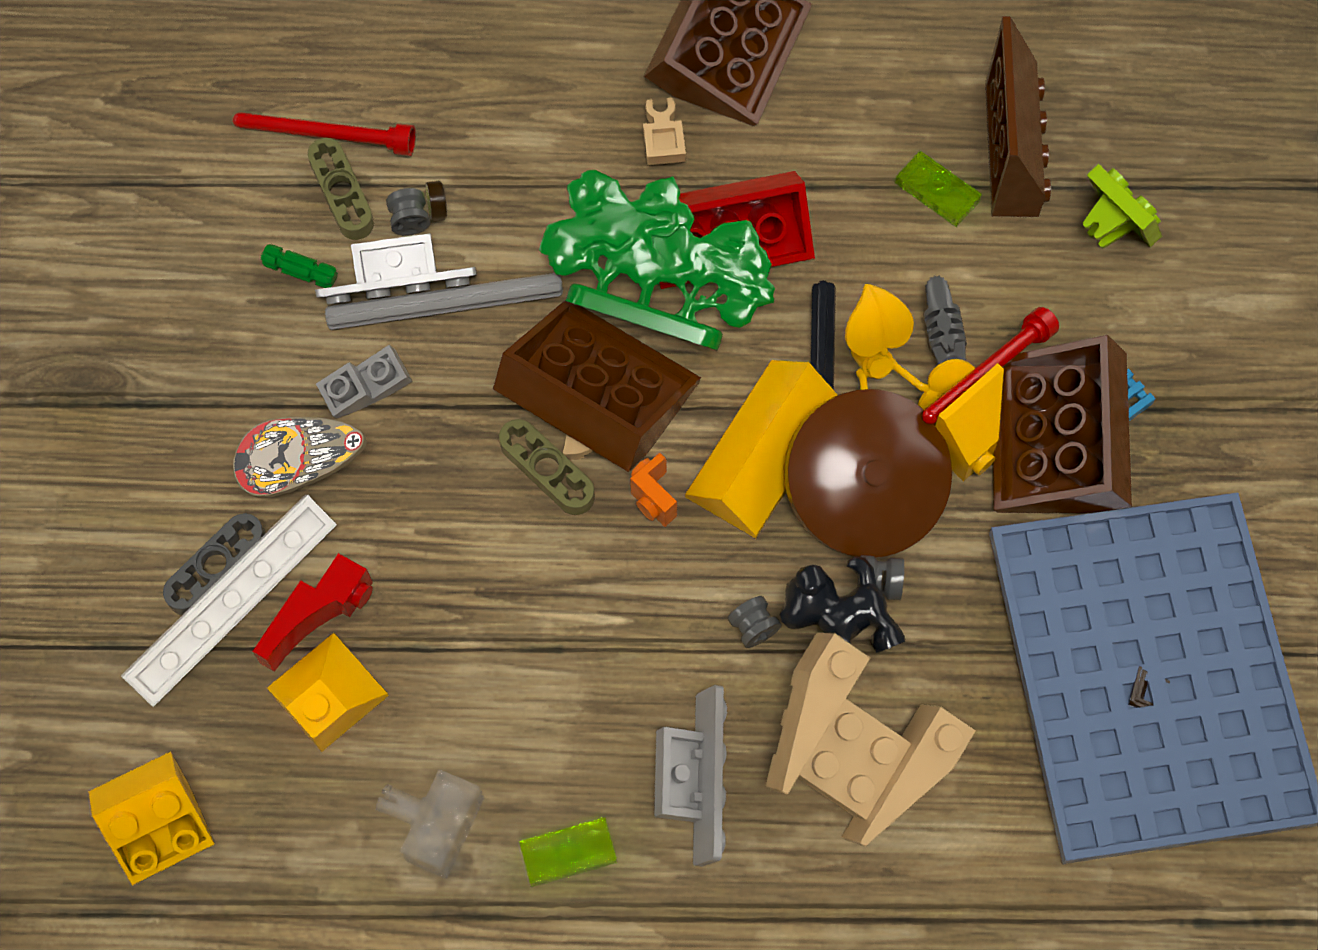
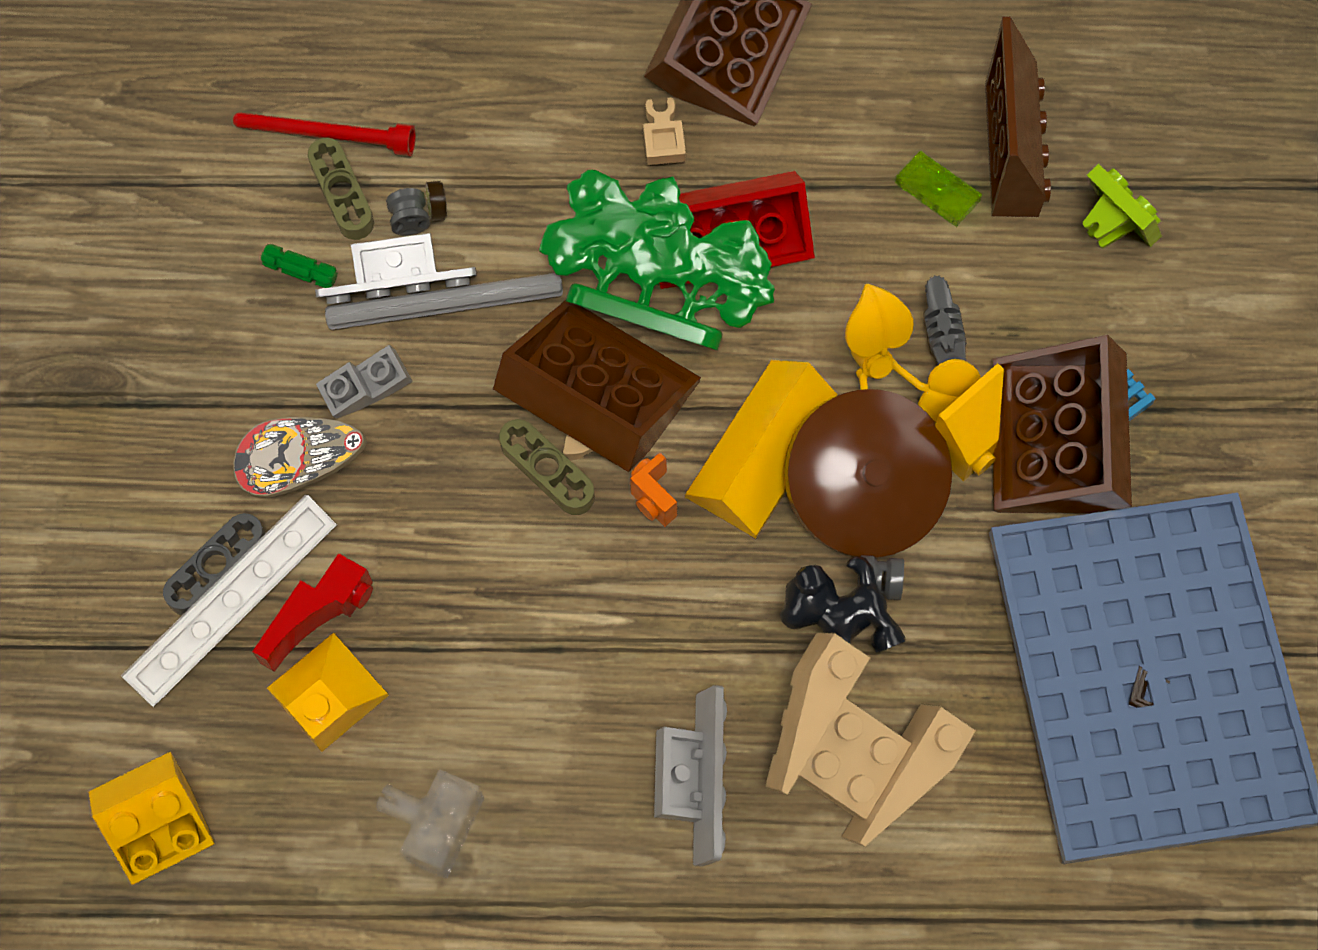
(568, 852): clear neon green plate -> none
(754, 621): dark grey wheel -> none
(823, 330): black axle -> none
(1036, 328): red piece -> none

